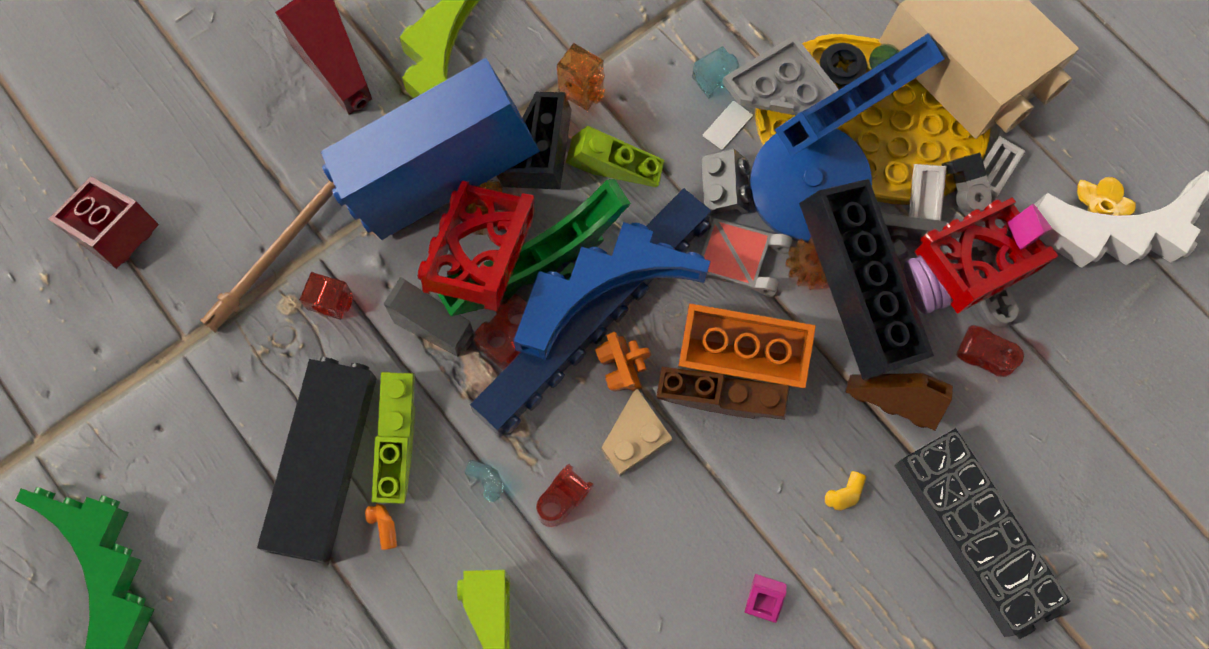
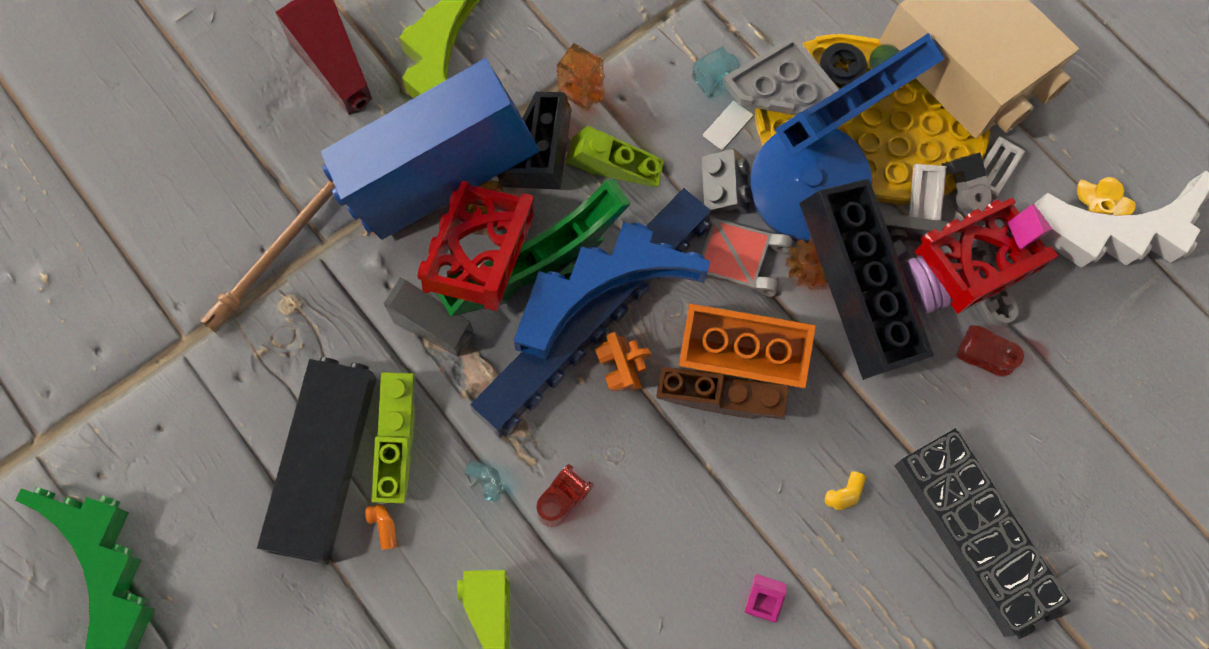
(104, 221): dark red slope -> none
(326, 296): clear red brick -> none
(501, 327): clear red brick -> none
(634, 435): tan wing -> none
(905, 394): reddish brown slope -> none

